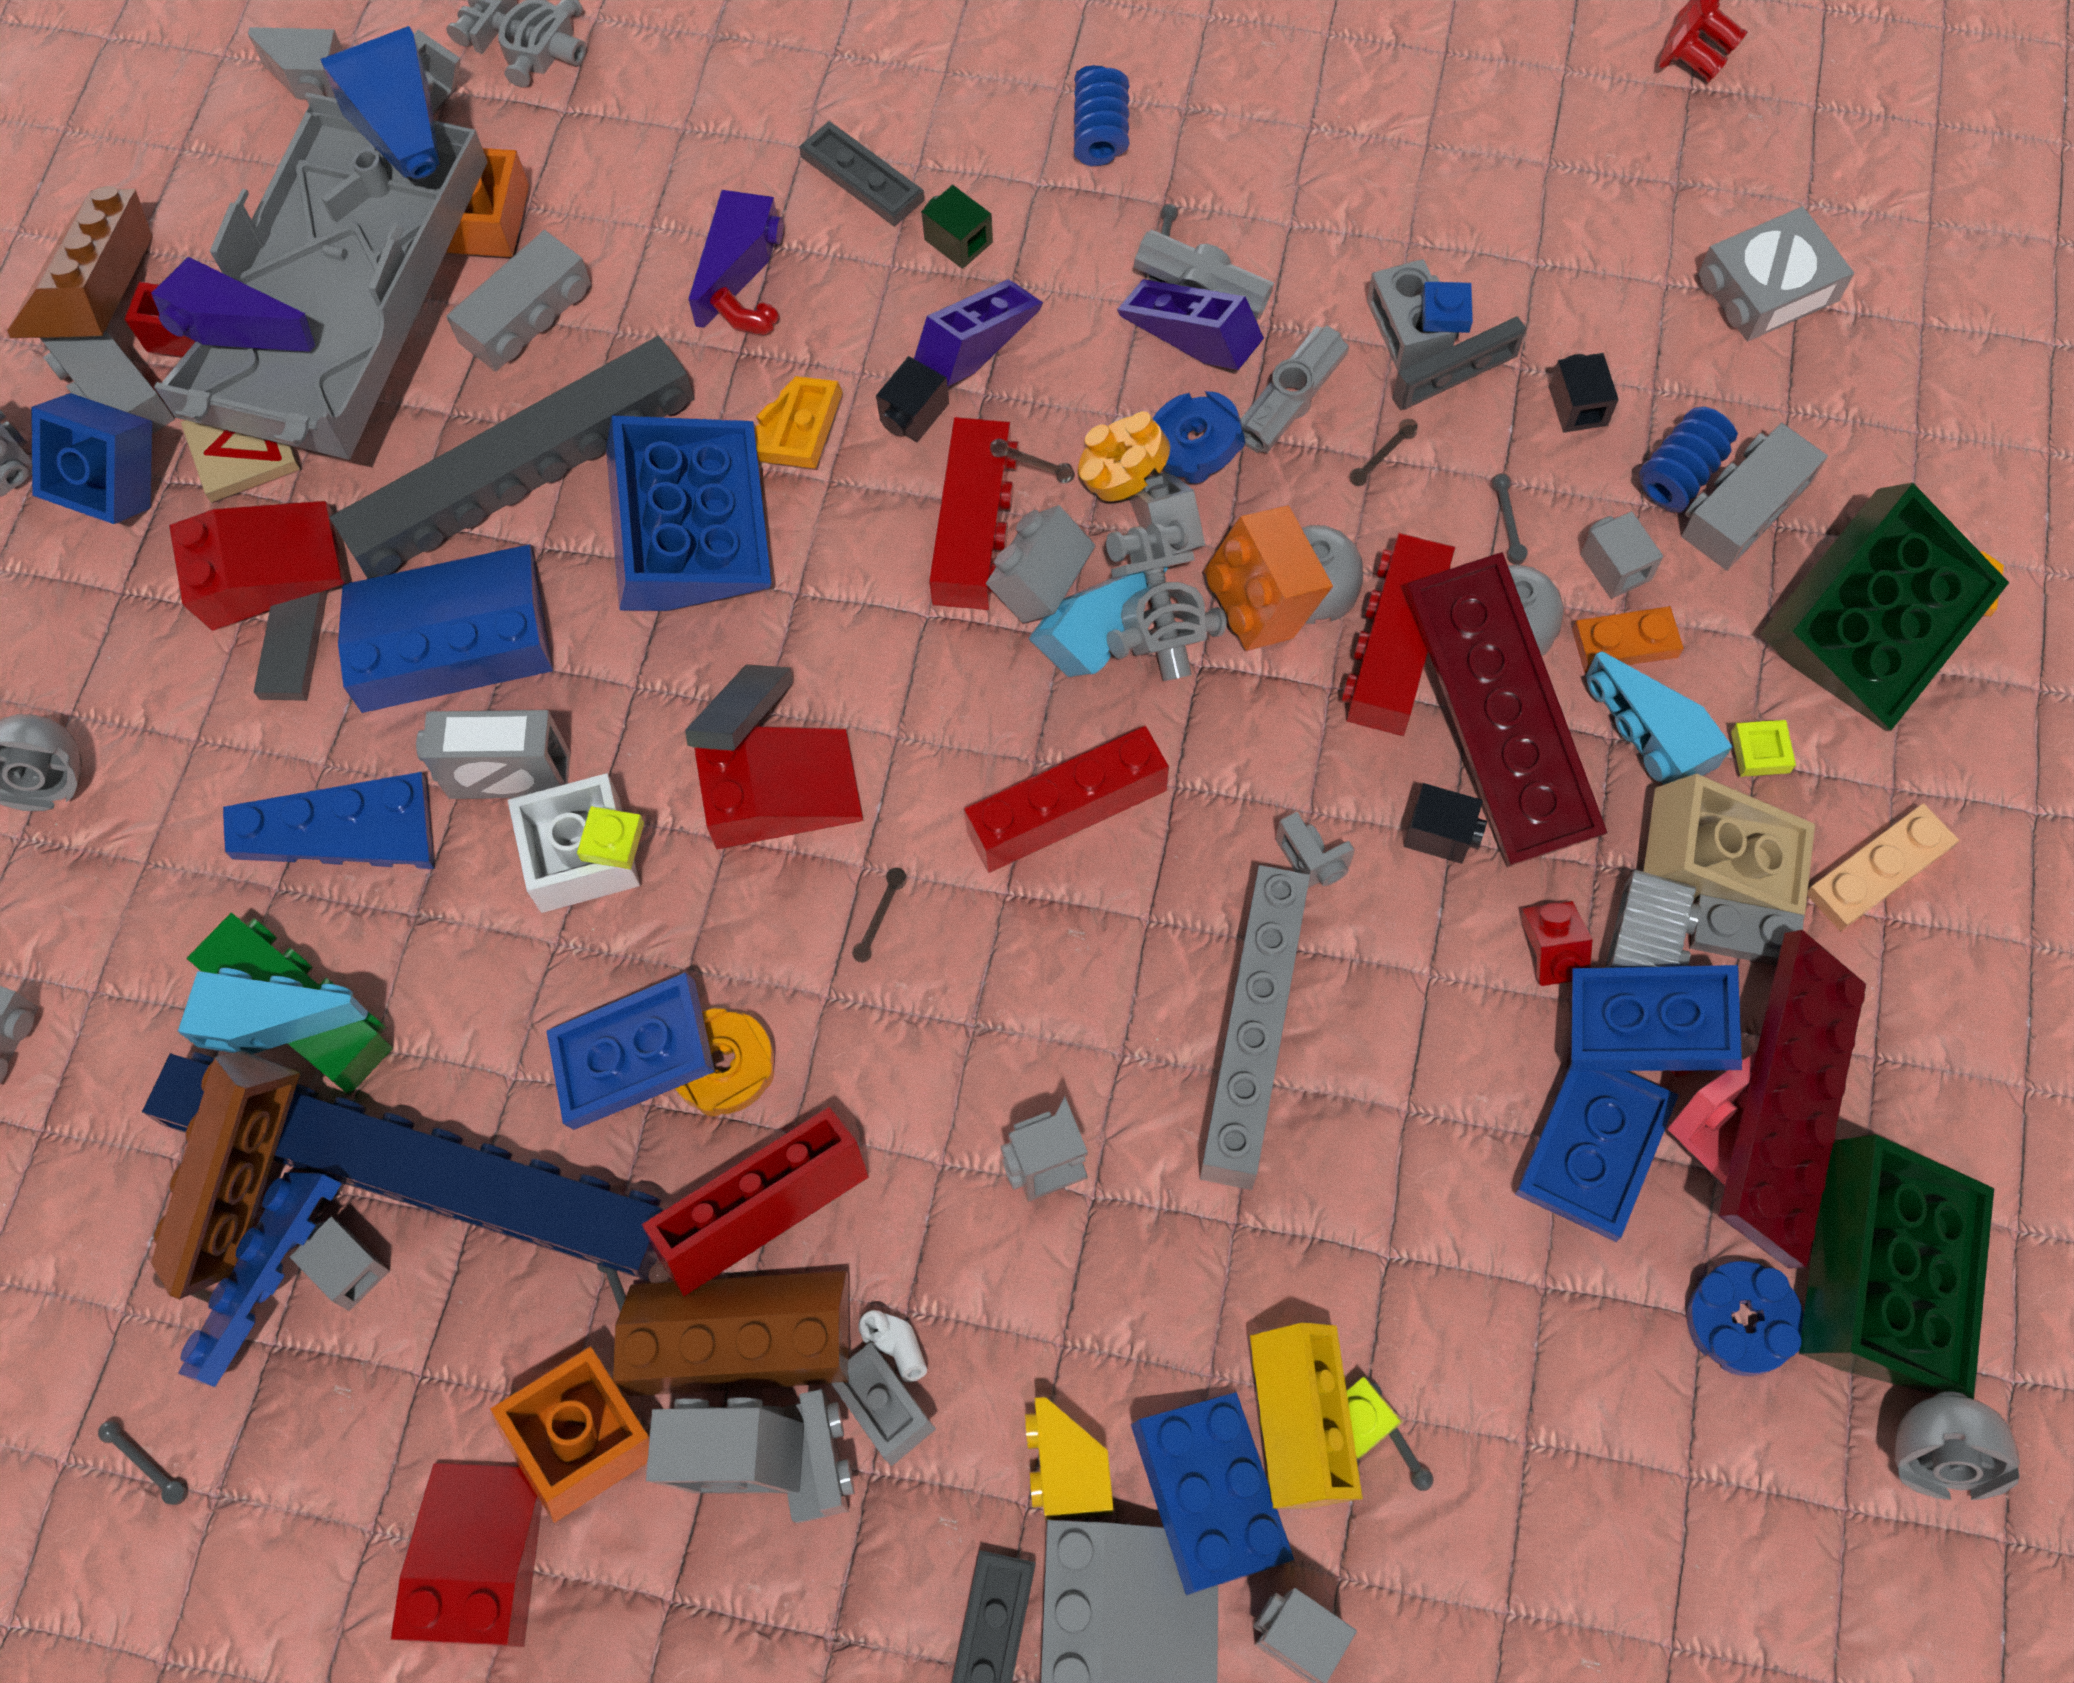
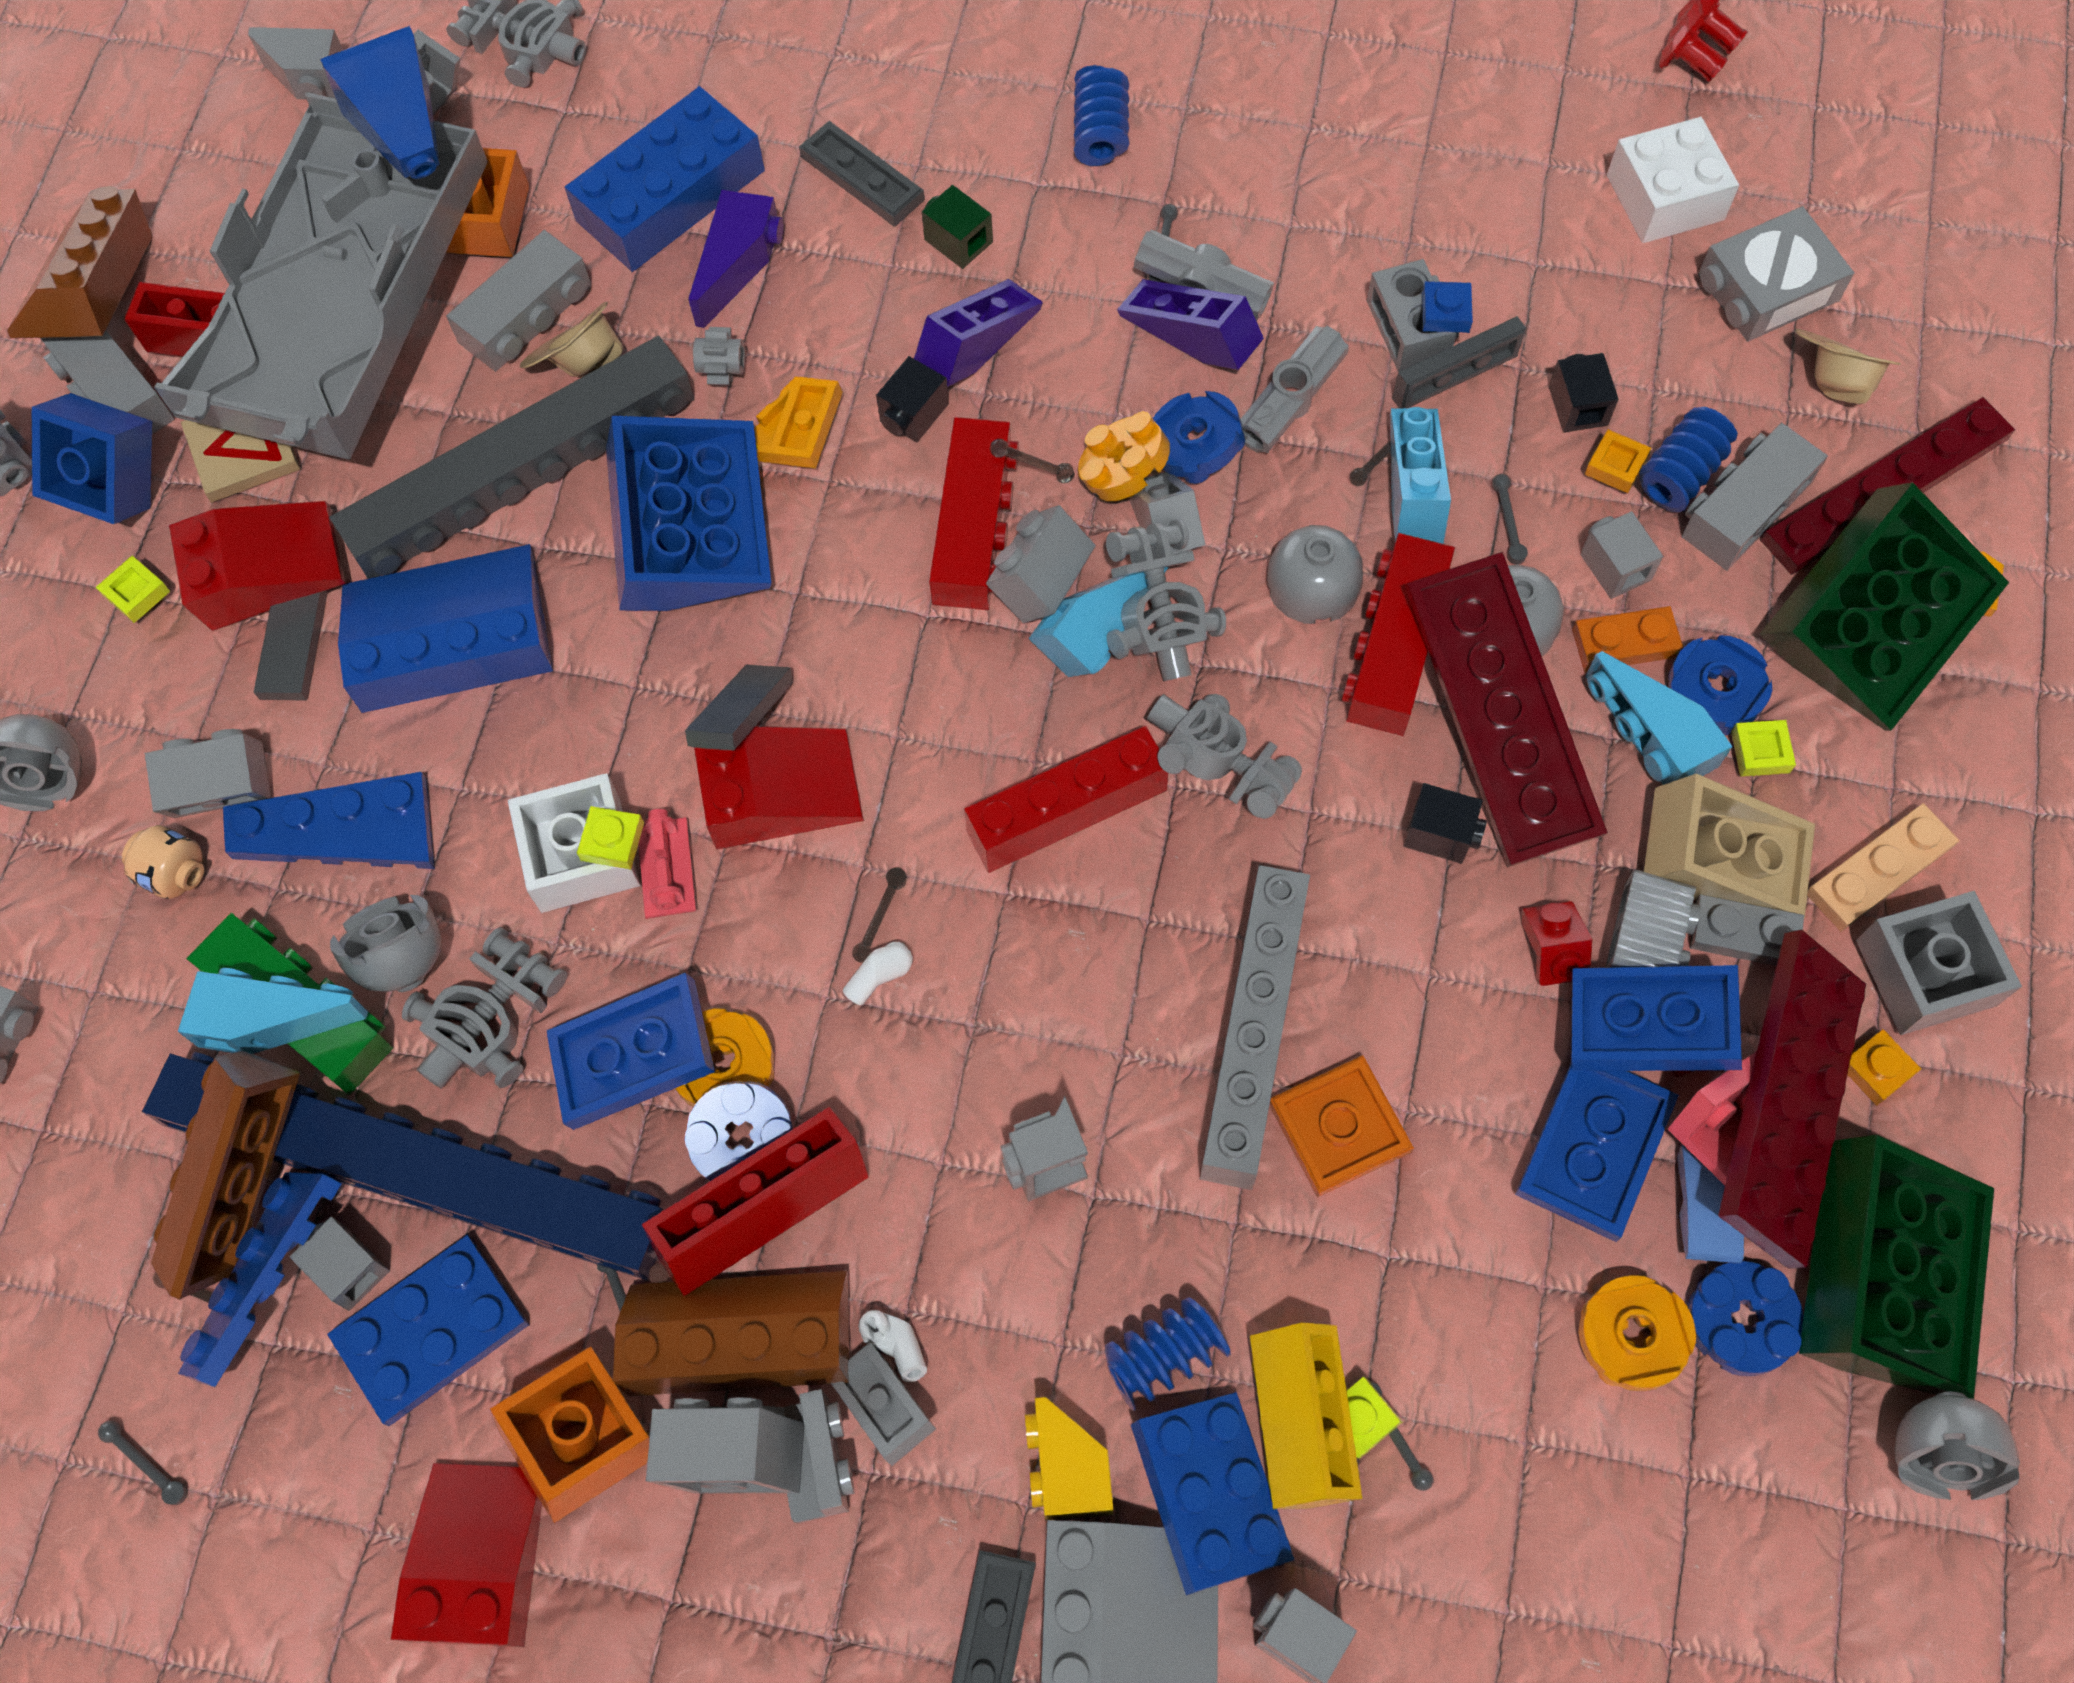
(133, 589): none -> neon yellow plate
(163, 862): none -> light nougat head
(207, 774): none -> light grey brick
(227, 312): dark purple slope -> none
(389, 945): none -> light grey cylinder
(427, 1330): none -> blue plate
(451, 1052): none -> light grey piece
(493, 752): light grey brick -> none
(580, 347): none -> tan piece
(665, 178): none -> blue brick
(666, 866): none -> coral hinge
(719, 355): none -> light grey gear
(735, 1103): none -> plate
(741, 318): red arm -> none
(878, 968): none -> white arm
(1164, 1350): none -> blue piece
(1211, 745): none -> light grey piece
(1267, 577): orange brick -> none
(1305, 850): light grey bracket -> none
(1340, 1126): none -> orange tile
(1418, 474): none -> medium azure slope
(1617, 461): none -> light orange plate
(1619, 1360): none -> light orange plate
(1672, 179): none -> white brick
(1702, 1230): none -> medium blue slope
(1735, 661): none -> blue plate
(1843, 371): none -> tan piece
(1881, 1067): none -> light orange plate
(1923, 461): none -> dark red plate
(1938, 962): none -> light grey brick

